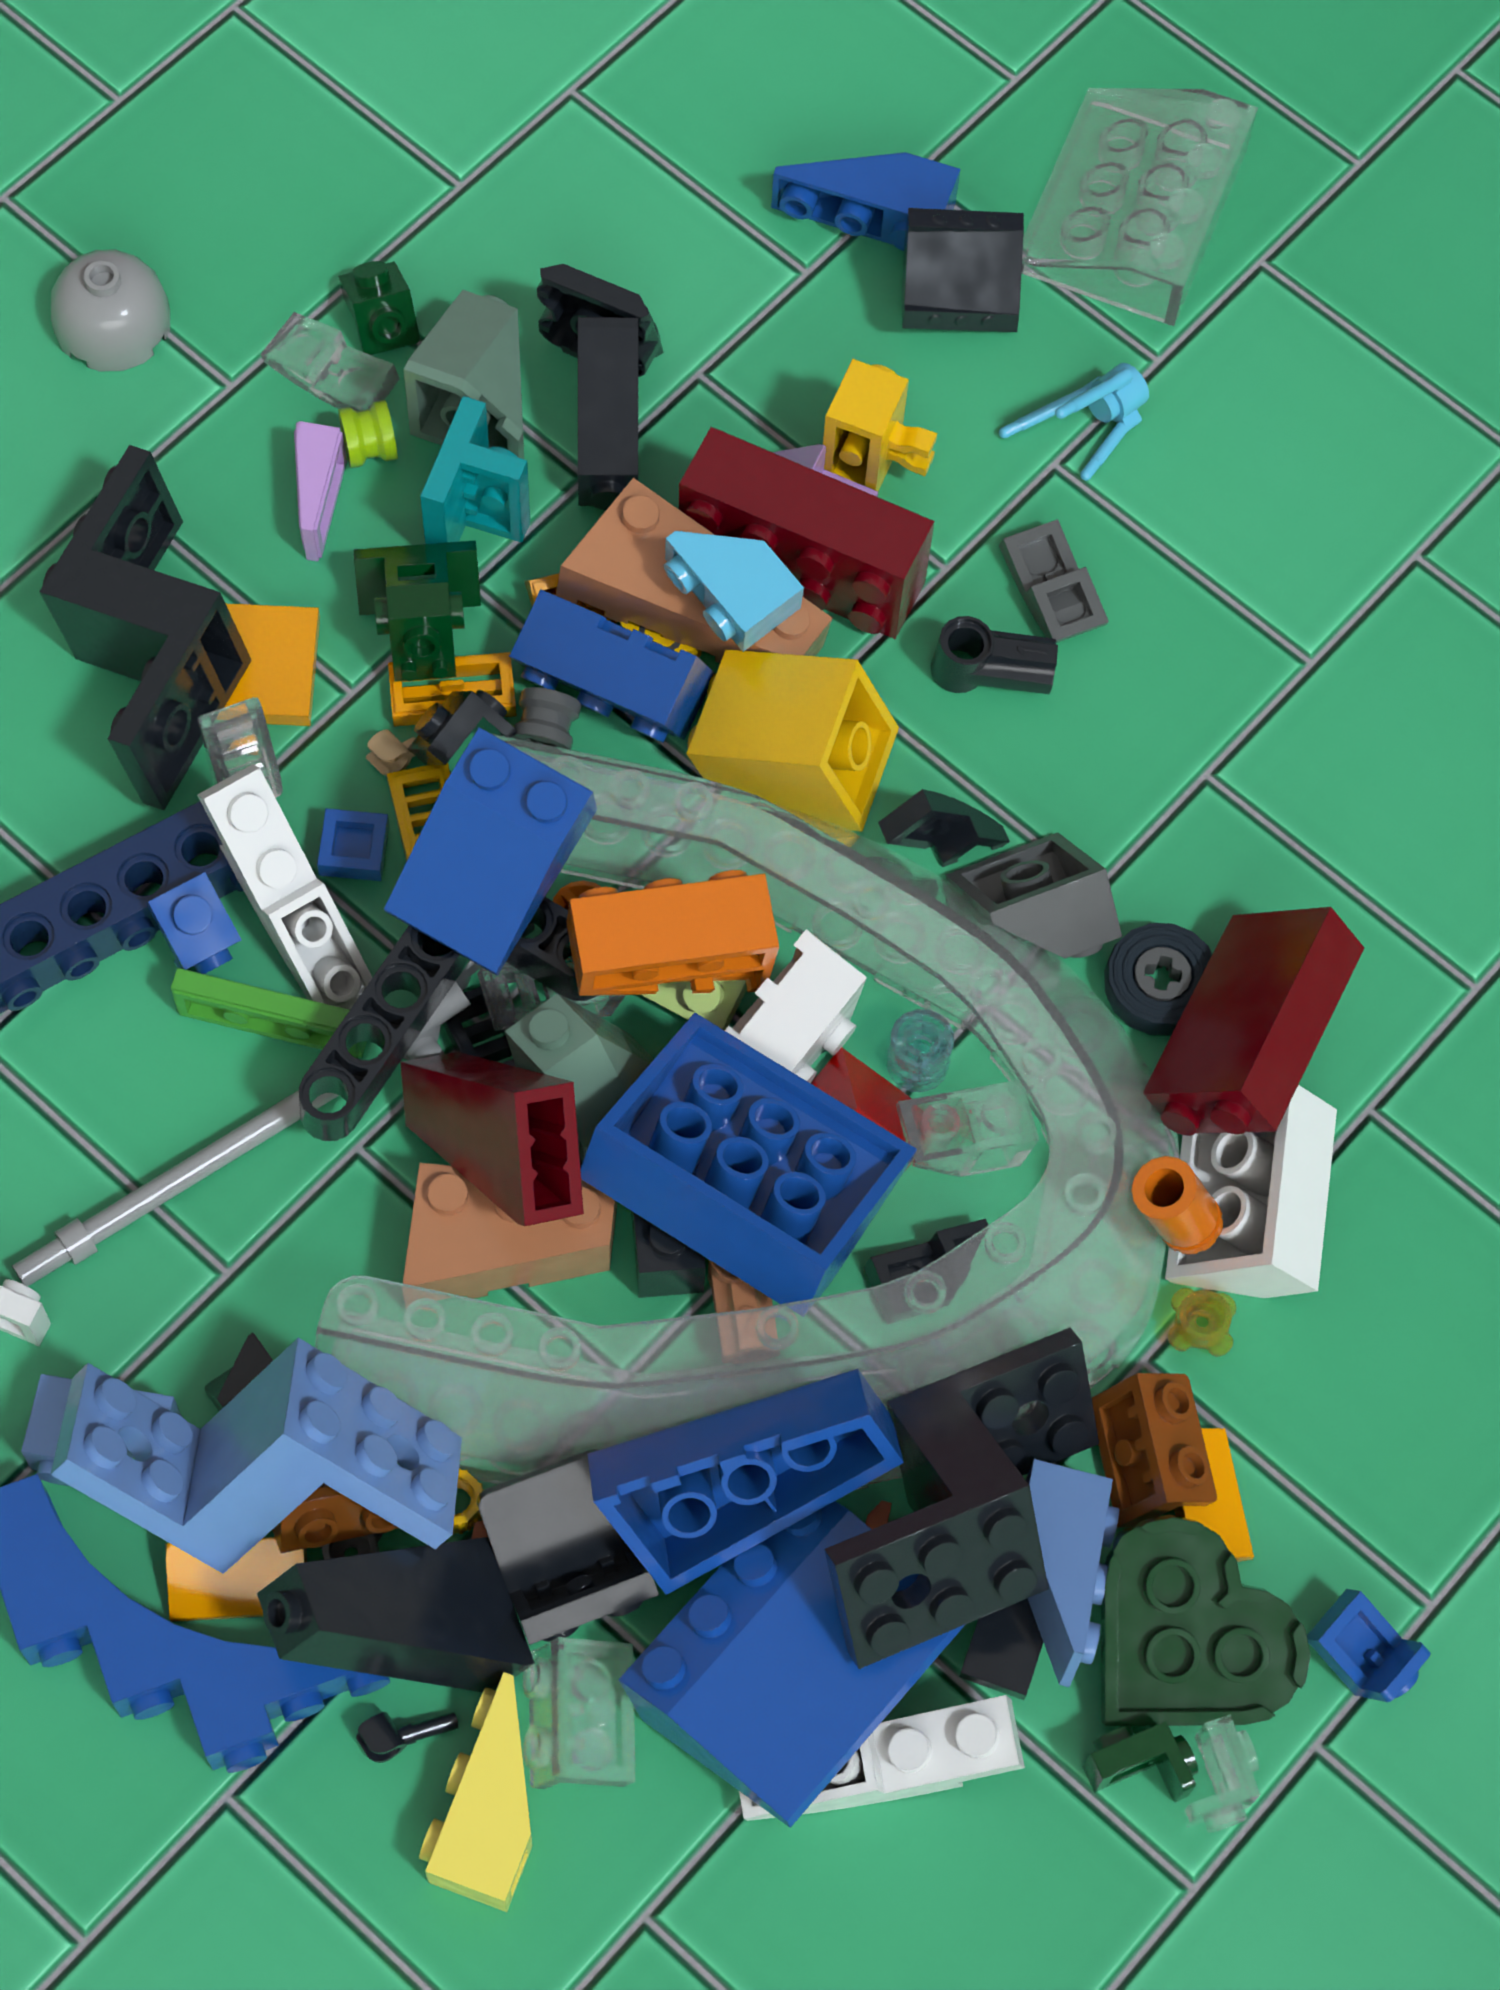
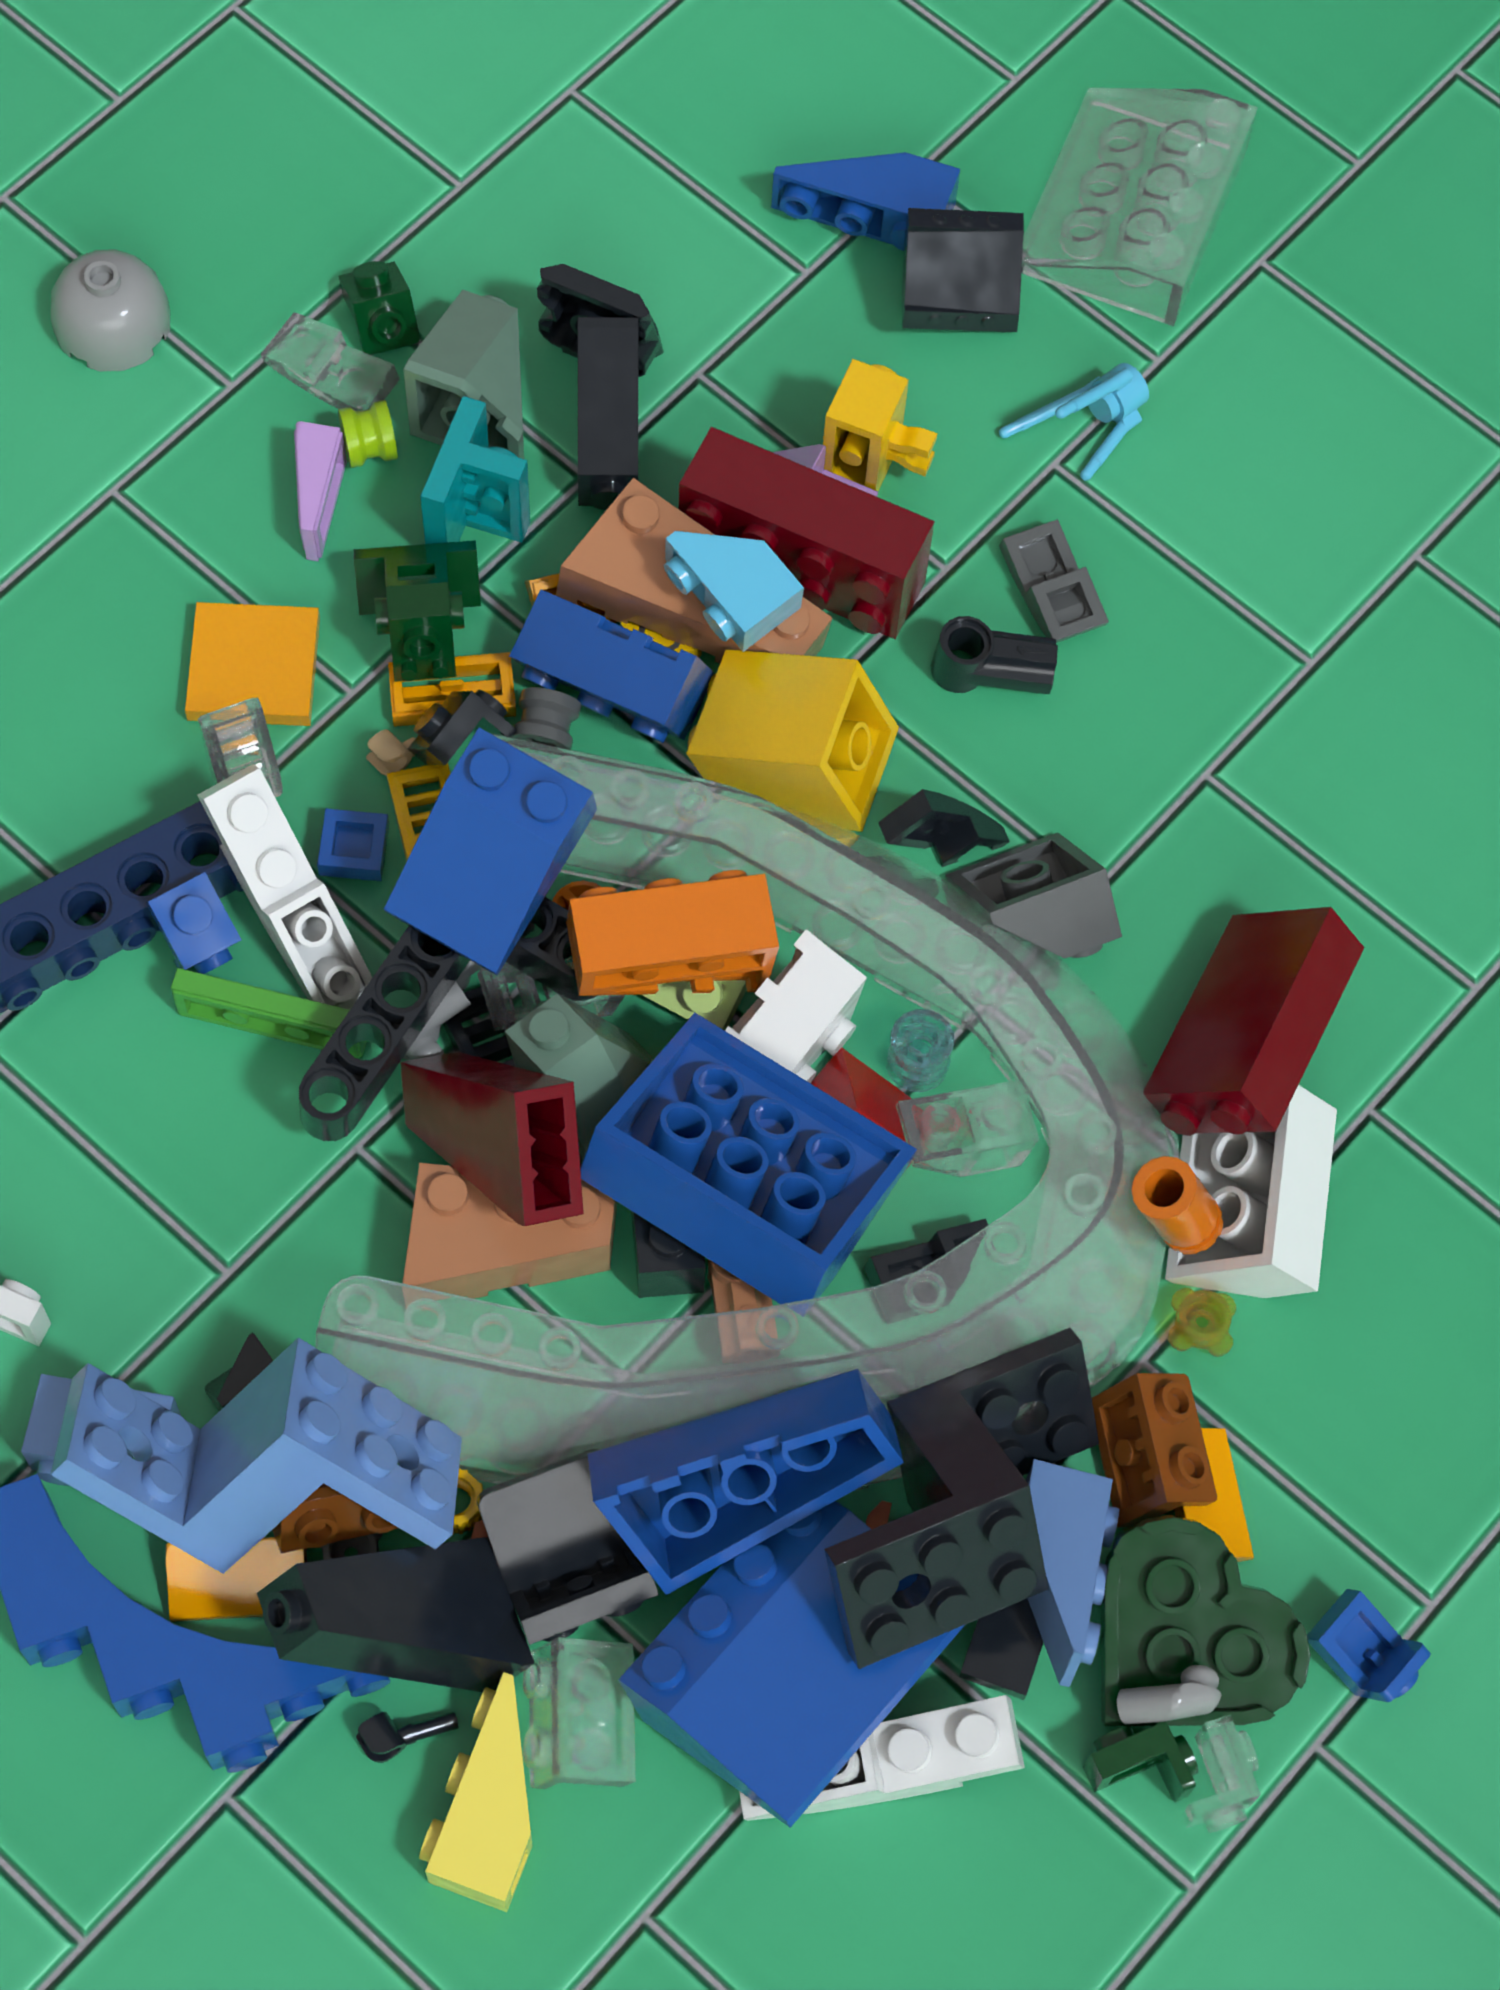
(78, 1240): light grey bar -> none
(145, 625): black bracket -> none
(1140, 953): black bush -> none
(1190, 1698): none -> light grey arm

